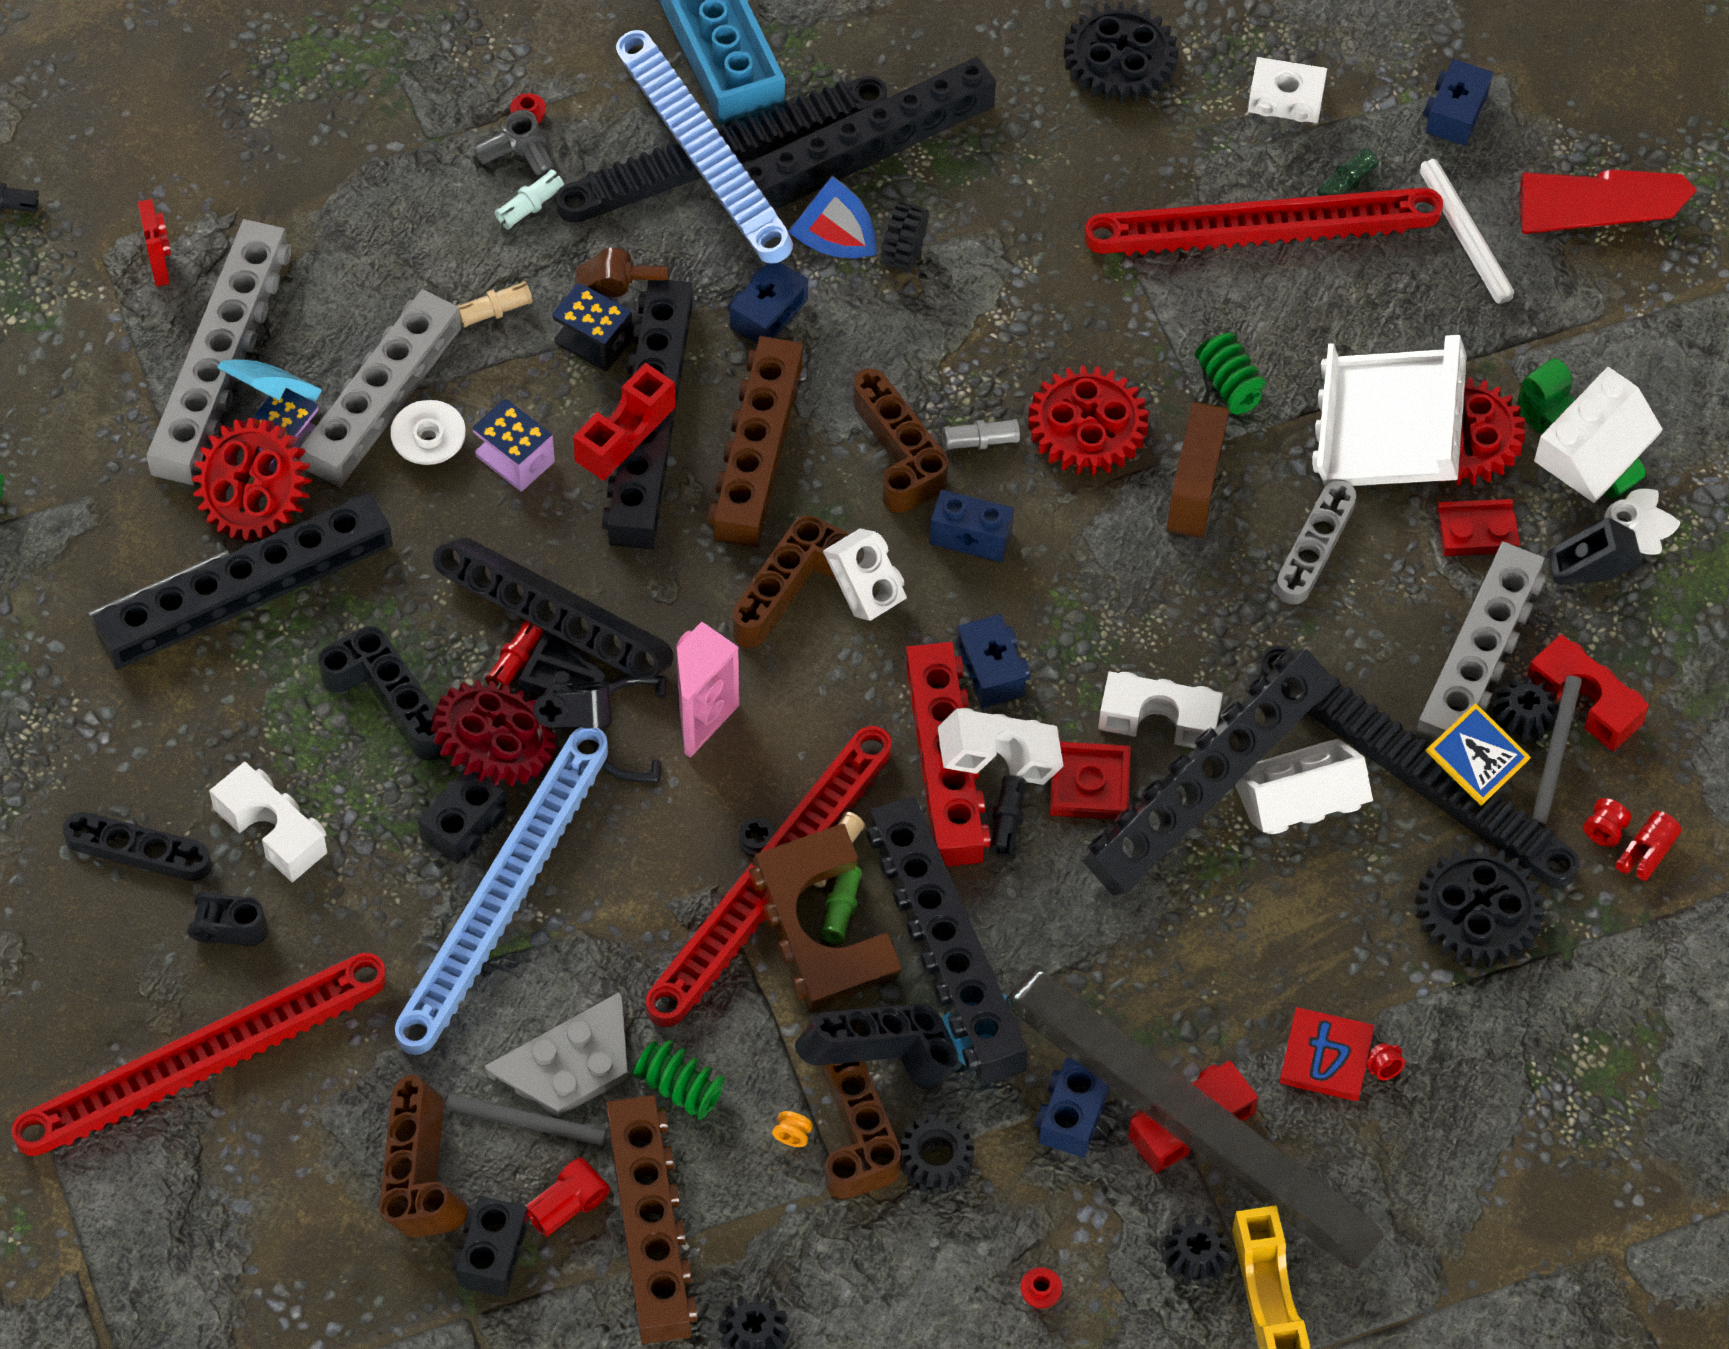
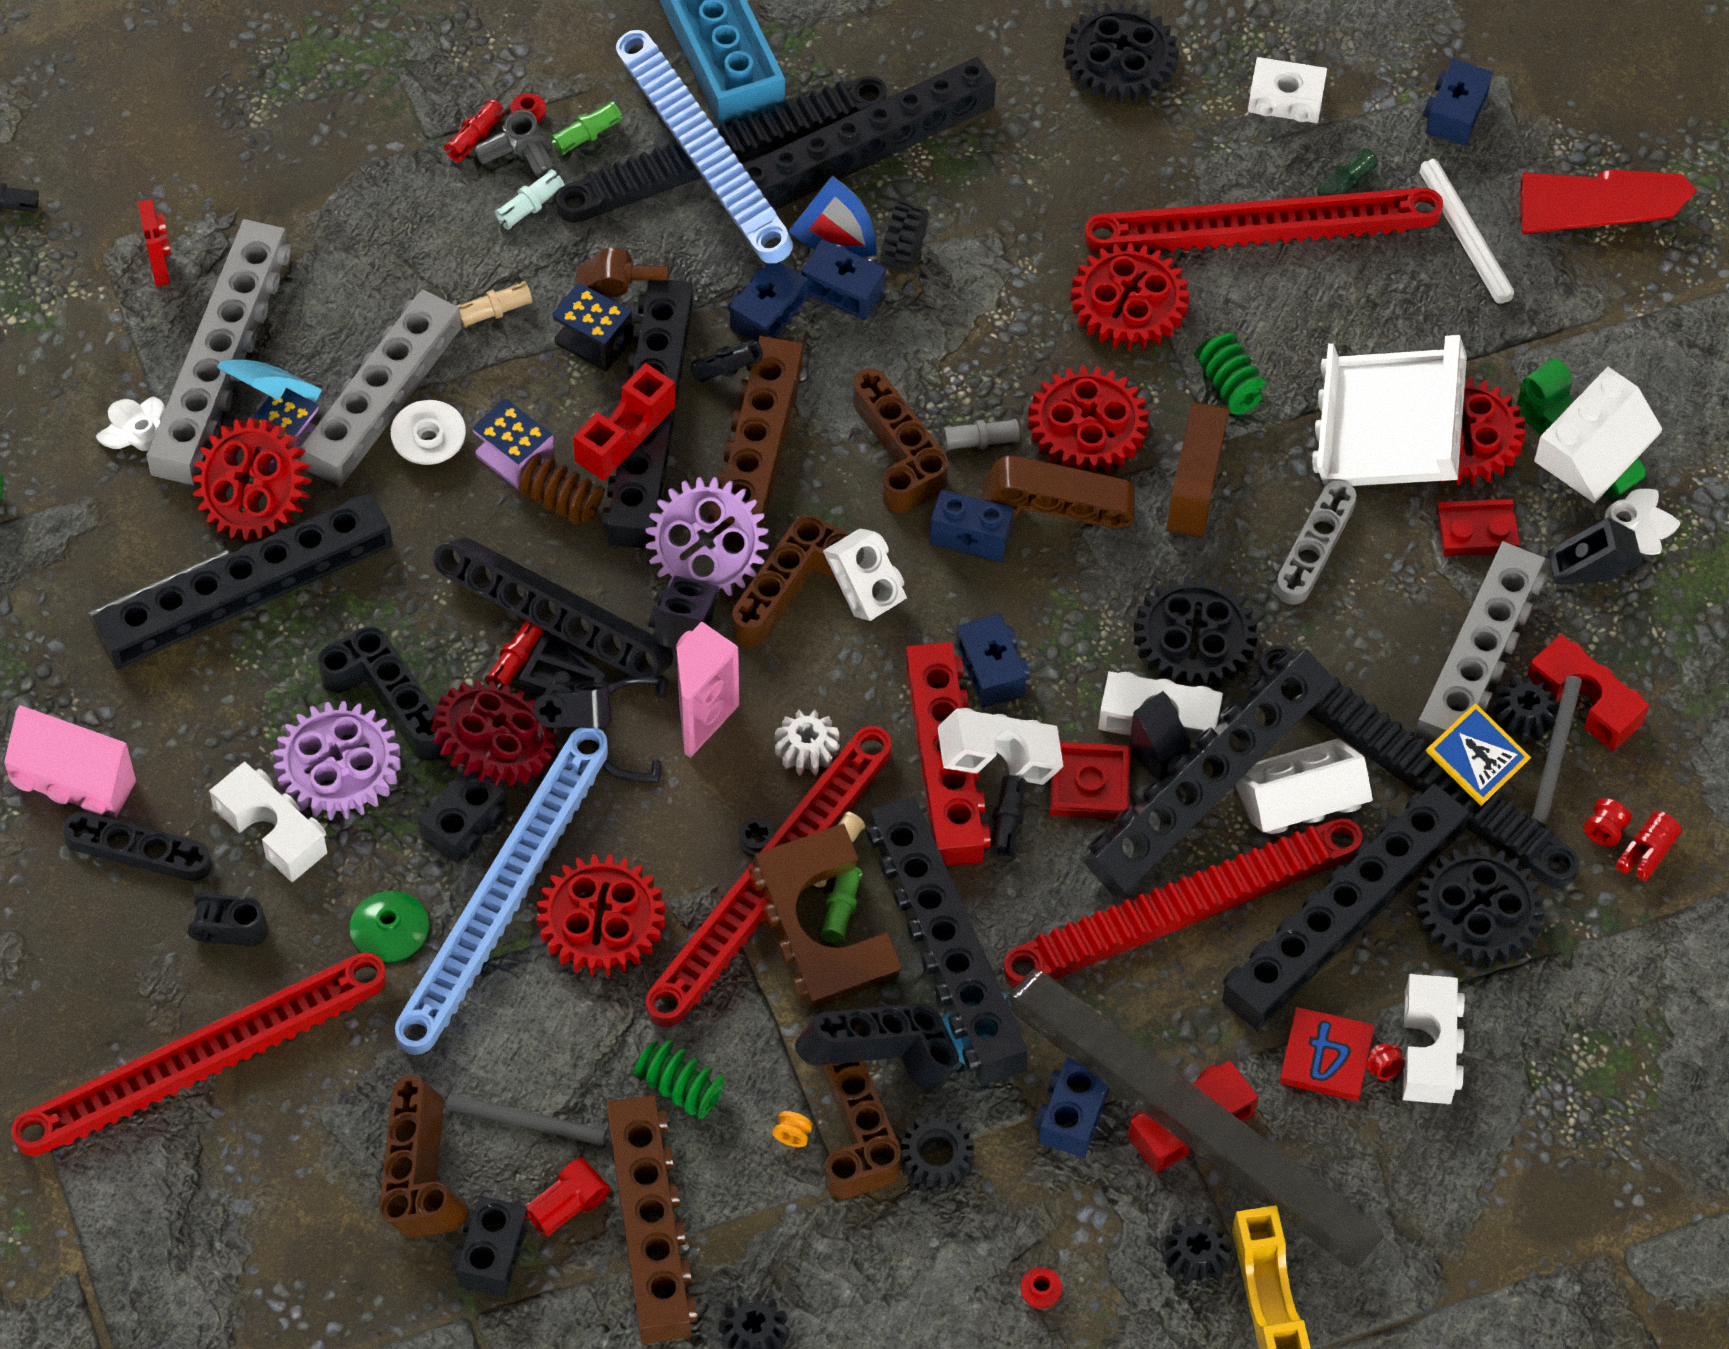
(69, 763): none -> bright pink slope
(132, 423): none -> white plate
(350, 786): none -> lavender gear
(390, 941): none -> green dish
(474, 130): none -> red pin
(559, 492): none -> reddish brown piece
(570, 1060): light grey wing -> none
(586, 128): none -> bright green pin
(636, 918): none -> red gear
(681, 609): none -> black brick
(685, 510): none -> lavender gear
(726, 361): none -> black pin
(811, 755): none -> white gear
(844, 279): none -> dark blue brick
(1060, 492): none -> reddish brown beam
(1102, 282): none -> red gear
(1158, 736): none -> black slope
(1185, 901): none -> red gear
(1231, 637): none -> black gear
(1260, 1001): none -> black brick
(1432, 1071): none -> white arch

